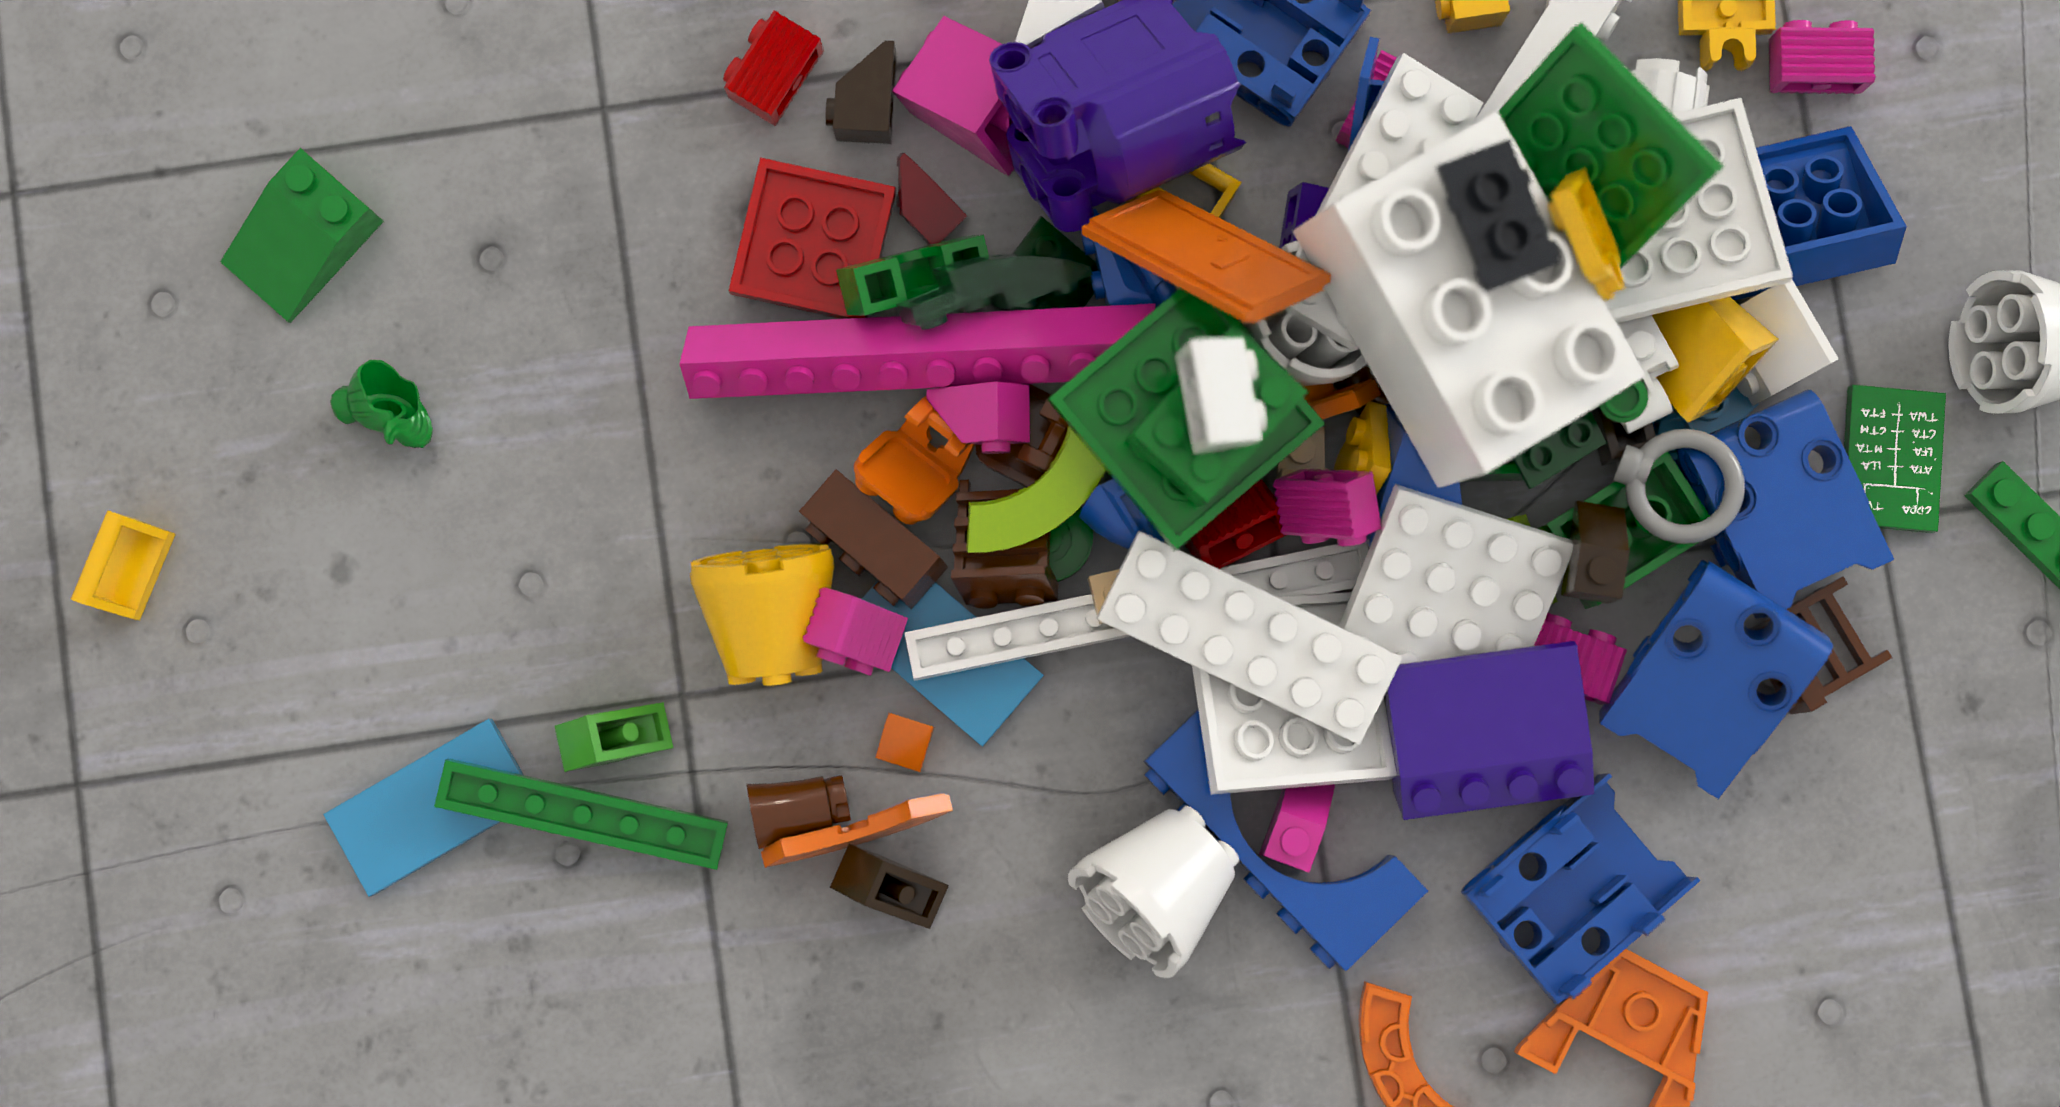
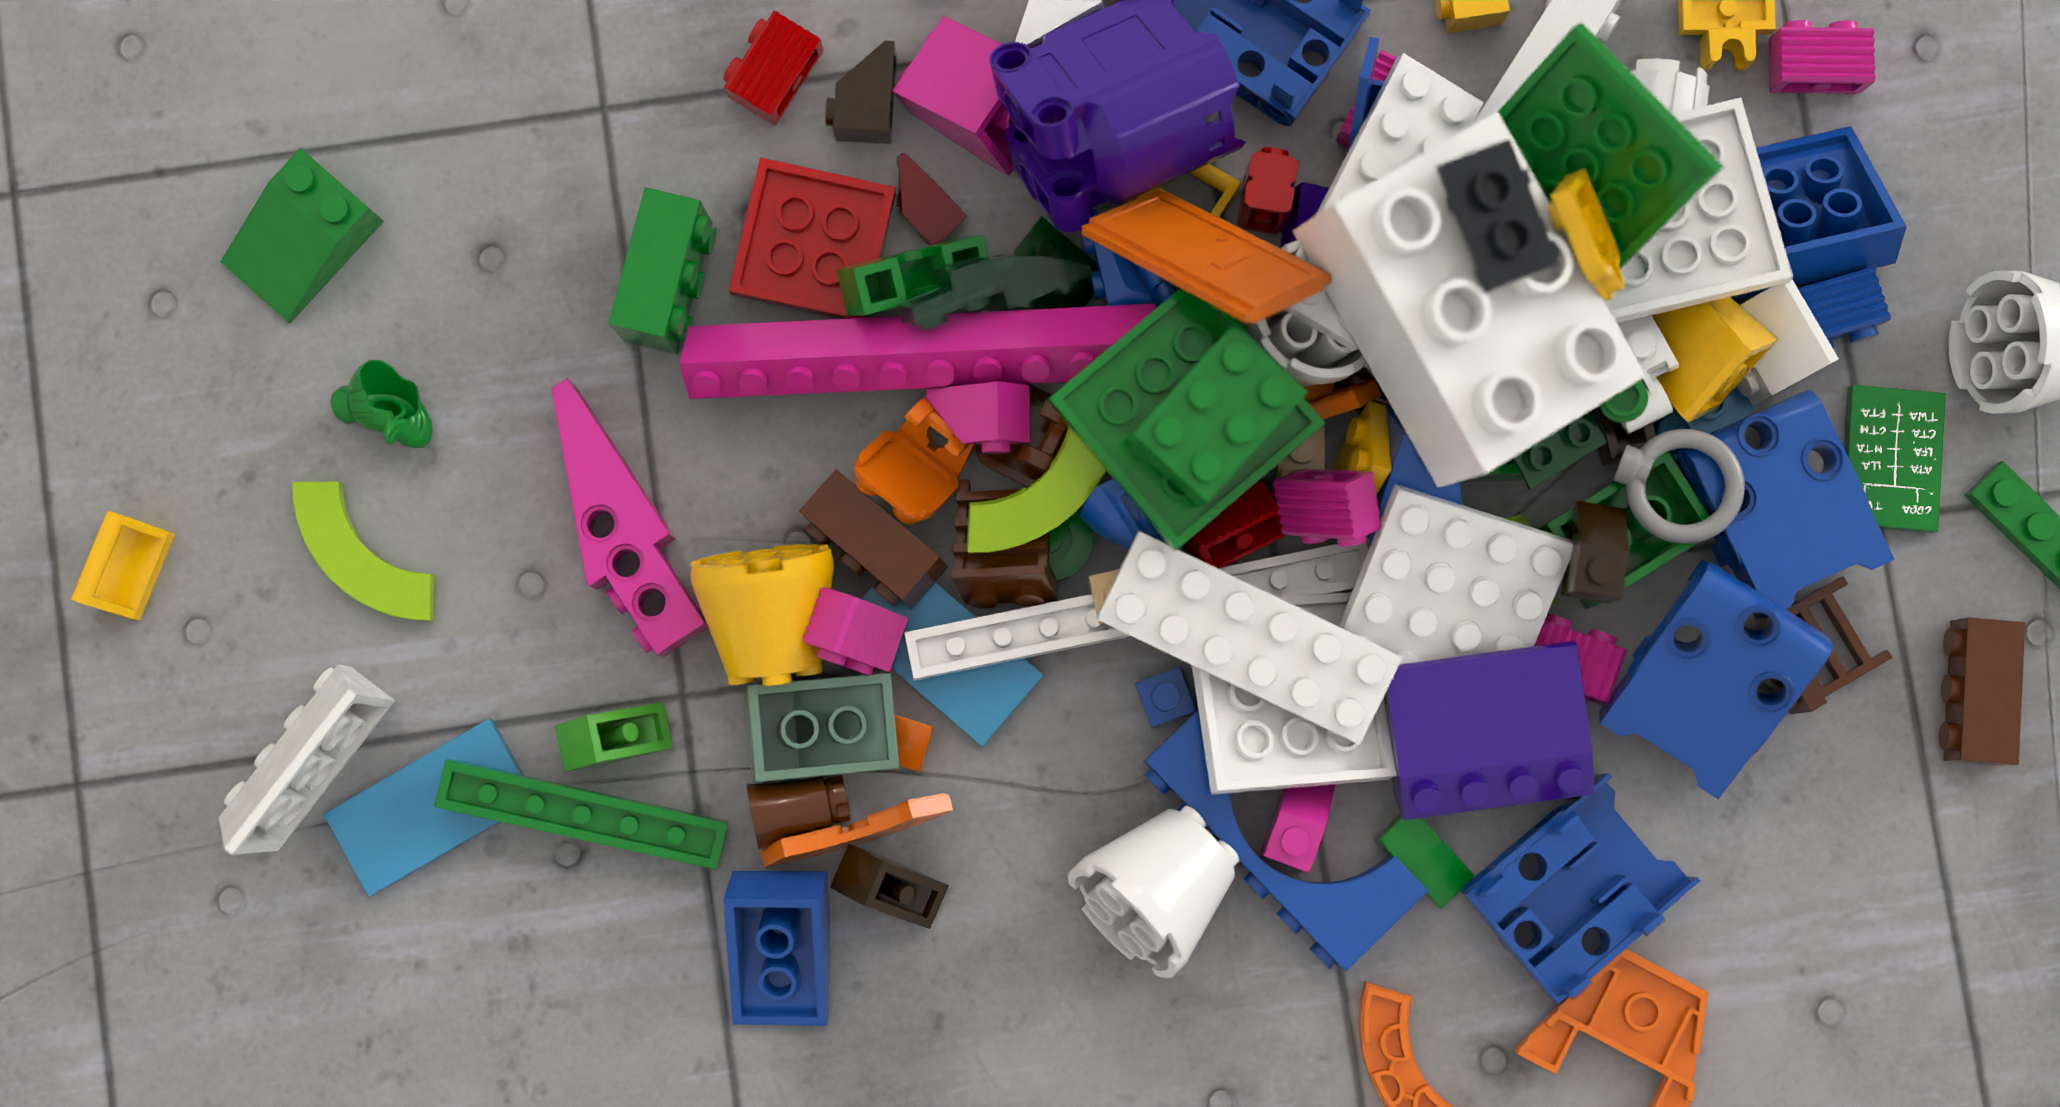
(302, 762): none -> white slope
(349, 563): none -> lime tile
(606, 485): none -> dark pink brick
(662, 271): none -> green brick
(778, 947): none -> blue slope
(821, 727): none -> sand green slope
(1165, 697): none -> blue plate
(1220, 394): white slope -> none
(1267, 191): none -> red brick
(1425, 857): none -> green slope
(1848, 305): none -> blue brick
(1983, 691): none -> reddish brown brick

